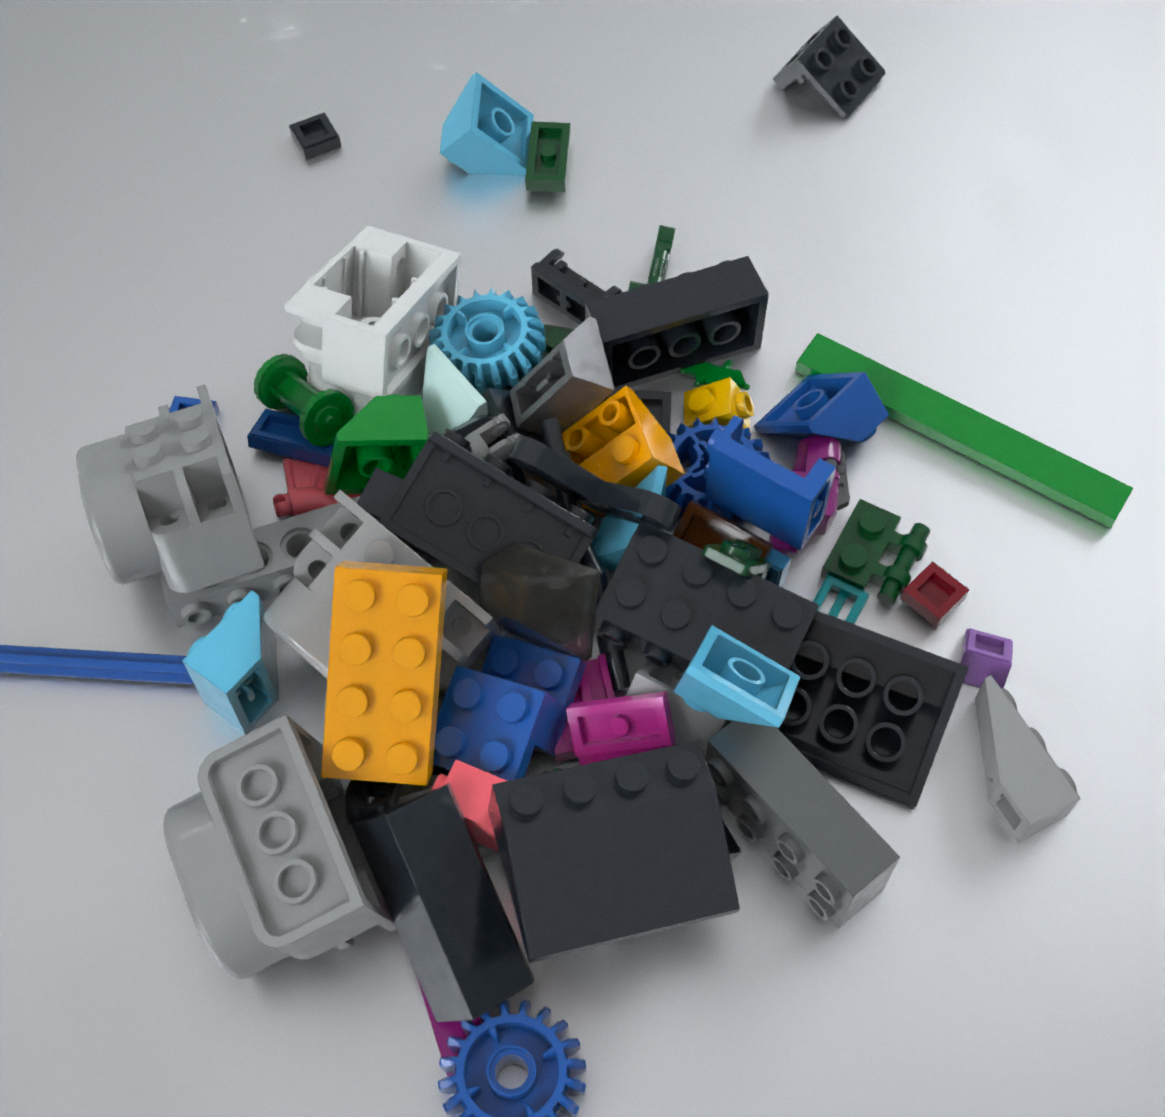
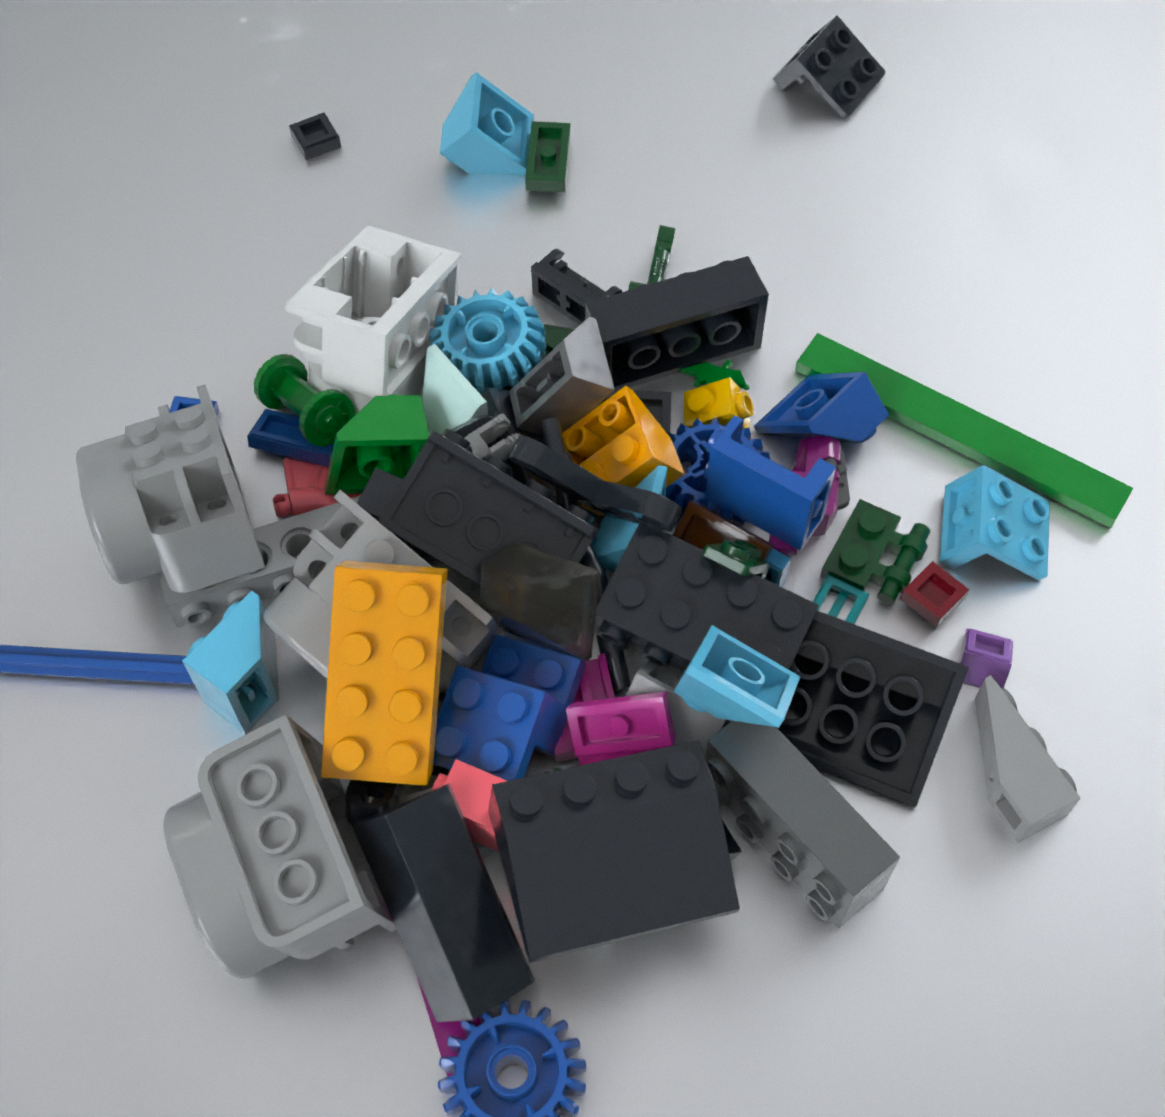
(996, 518): none -> medium azure bracket

